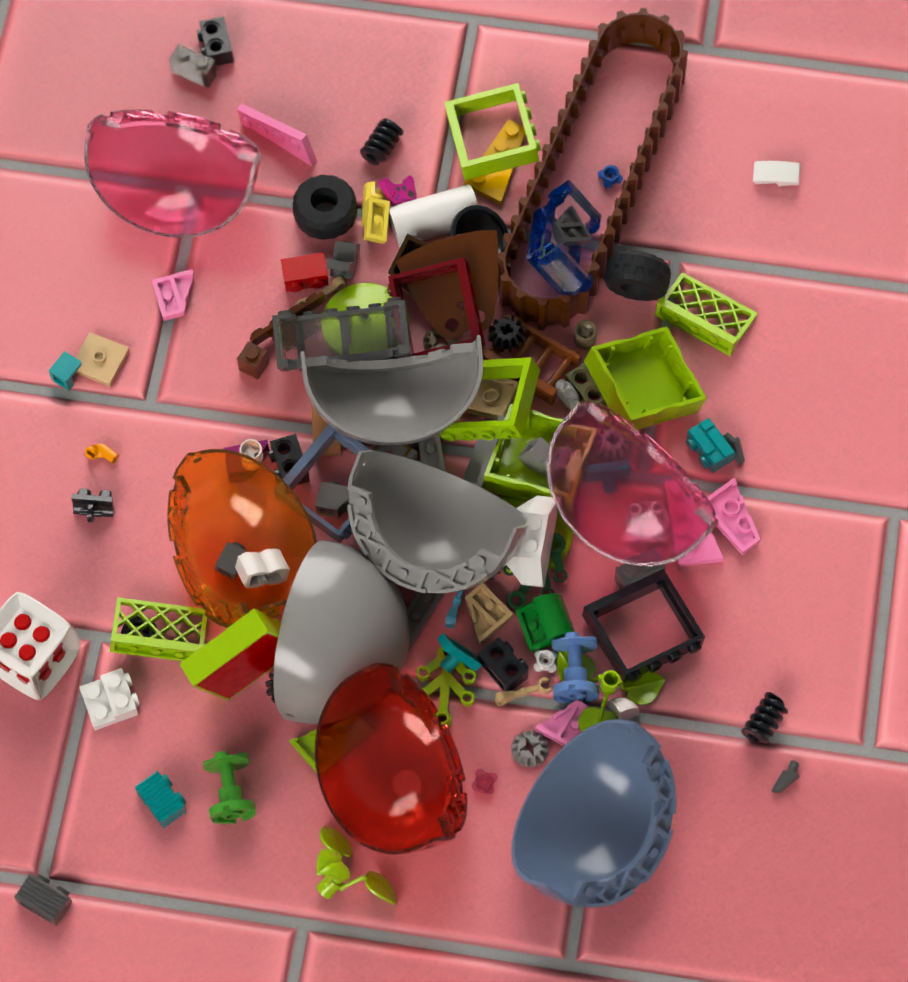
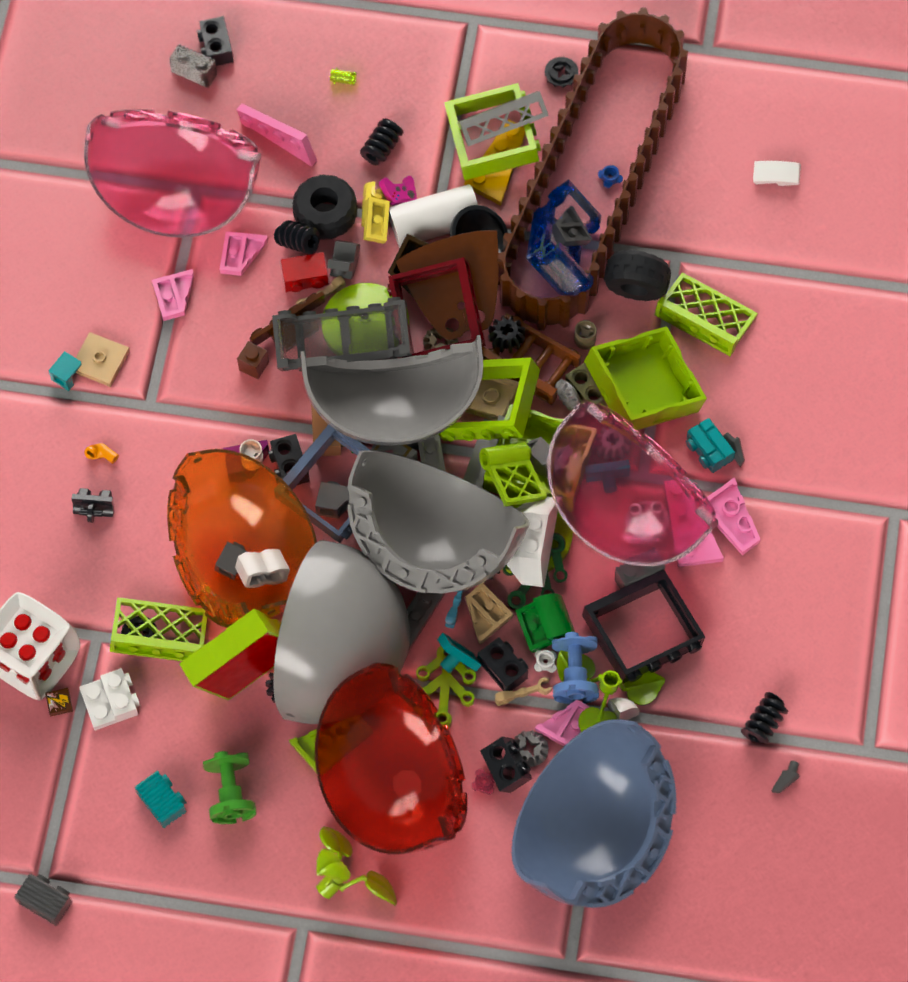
(59, 702): none -> tile
(240, 251): none -> bright pink wing
(297, 237): none -> black piece
(343, 76): none -> clear neon green pin
(502, 109): none -> light grey fence
(502, 767): none -> black brick
(509, 458): none -> lime piece
(557, 65): none -> black gear

